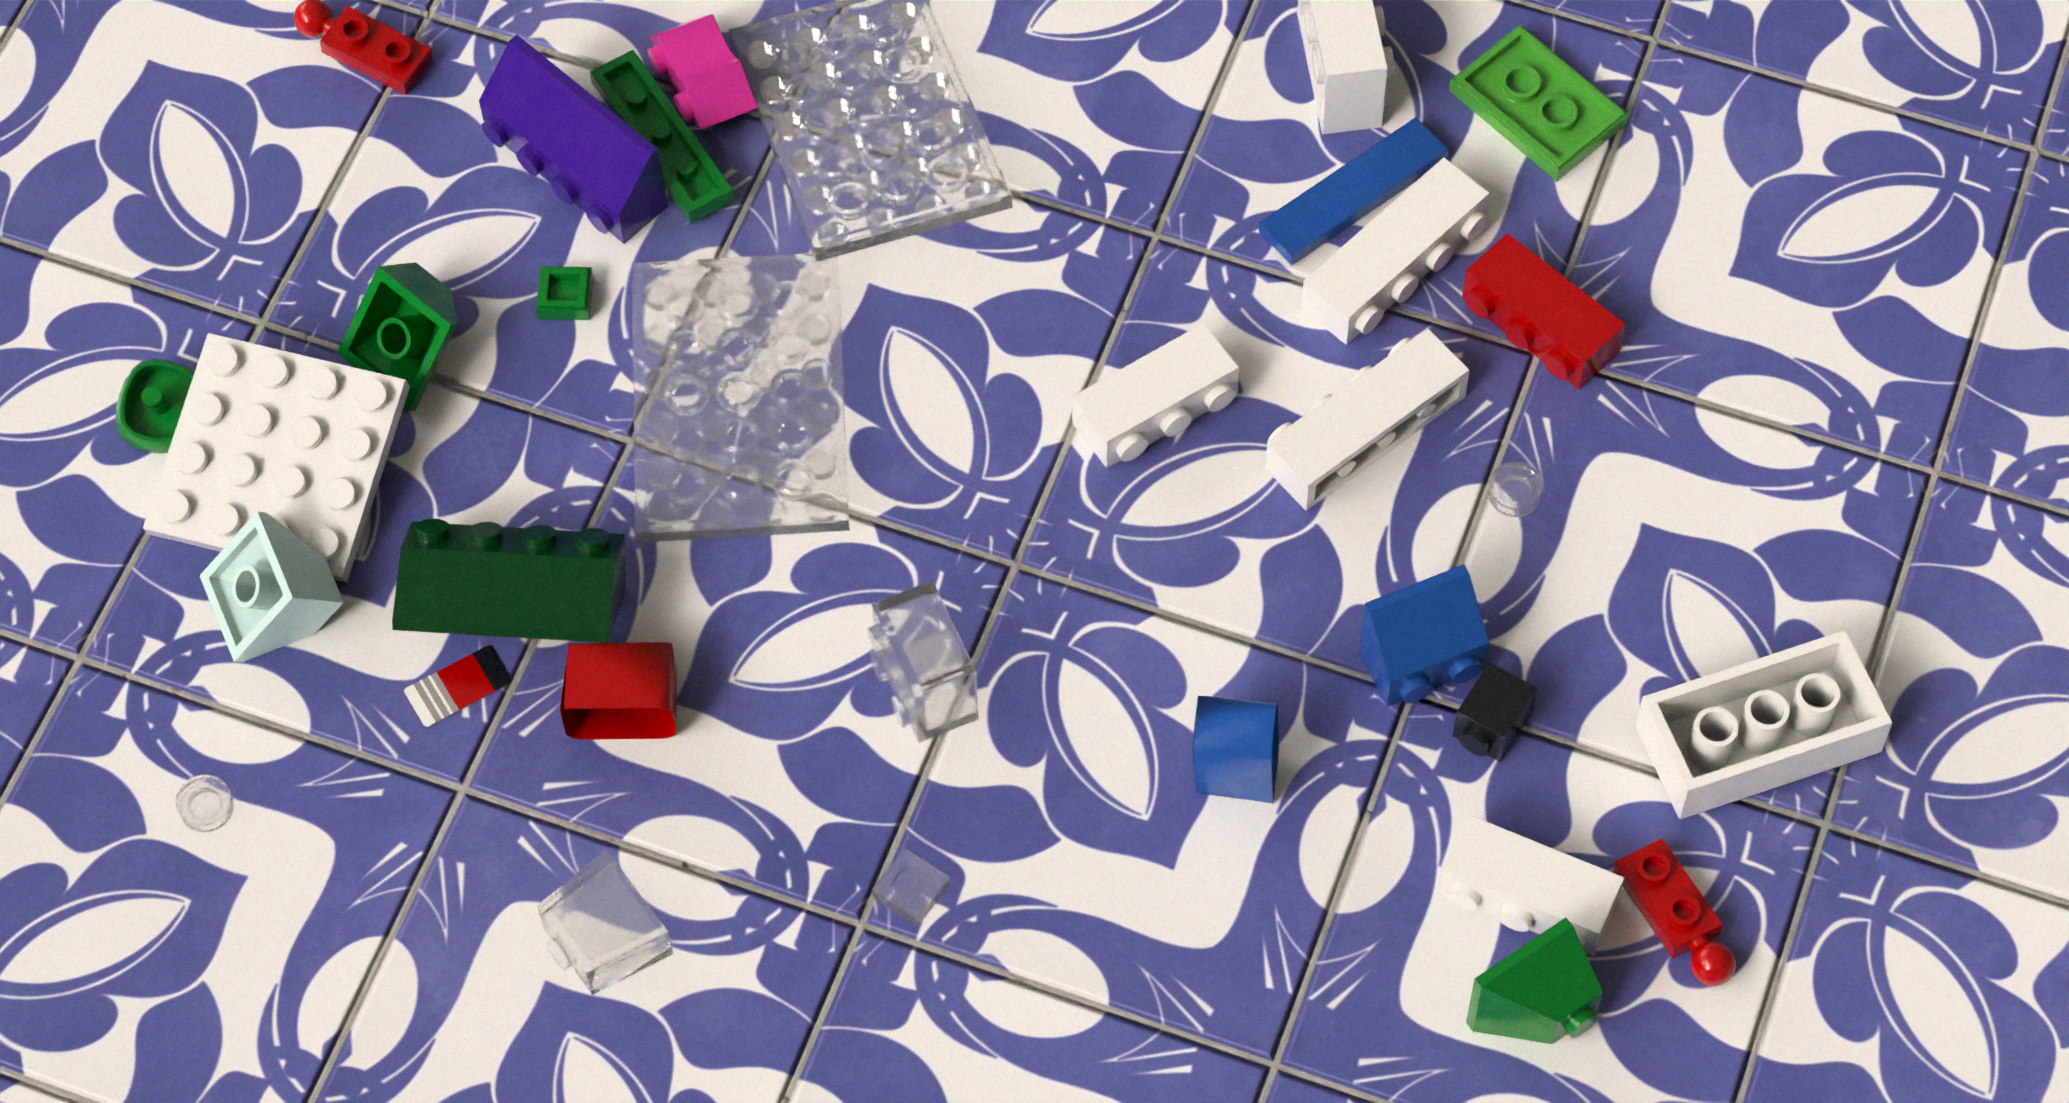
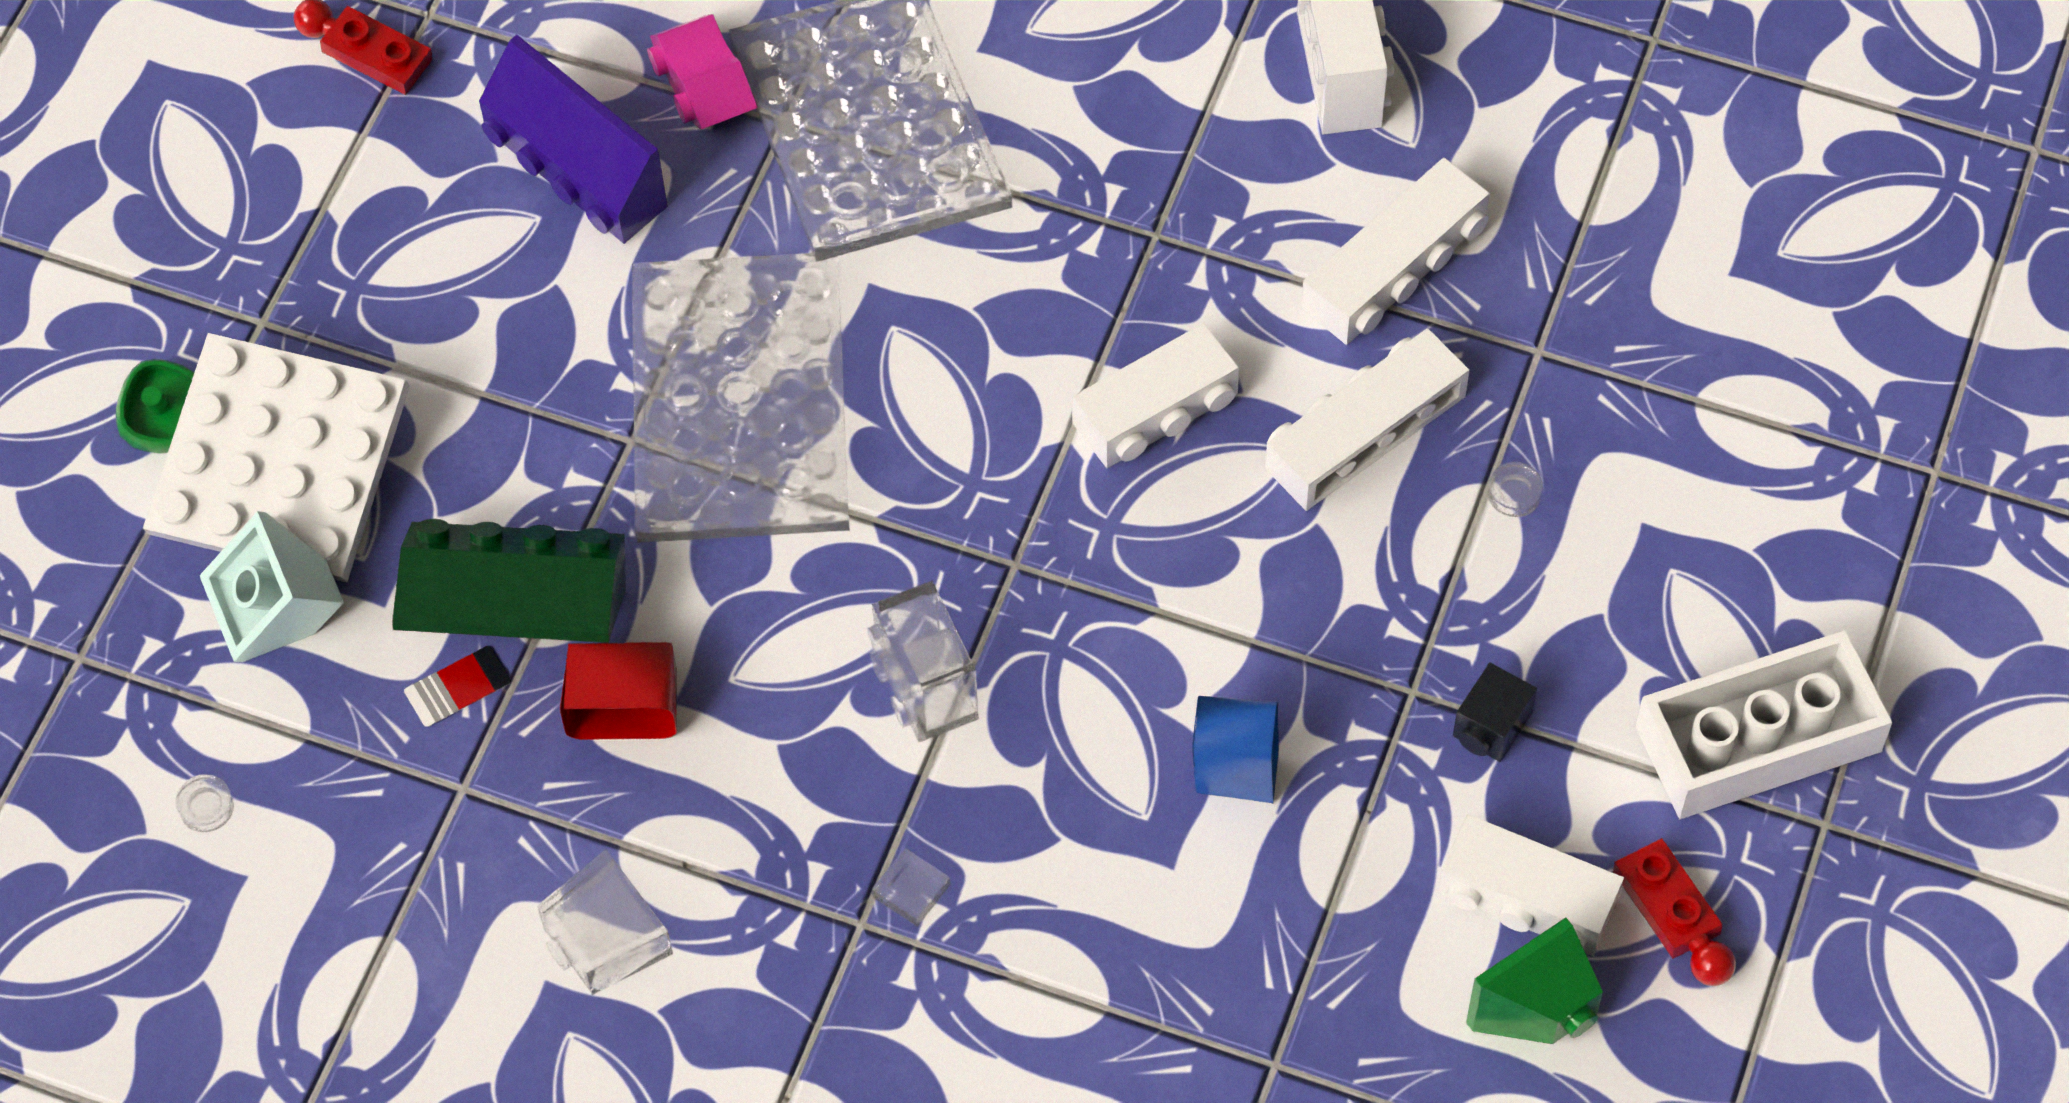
(402, 327): green slope -> none
(564, 293): green tile -> none
(685, 165): green plate -> none
(1352, 191): blue tile -> none
(1424, 637): blue slope -> none
(1538, 102): bright green tile -> none
(1542, 311): red brick -> none

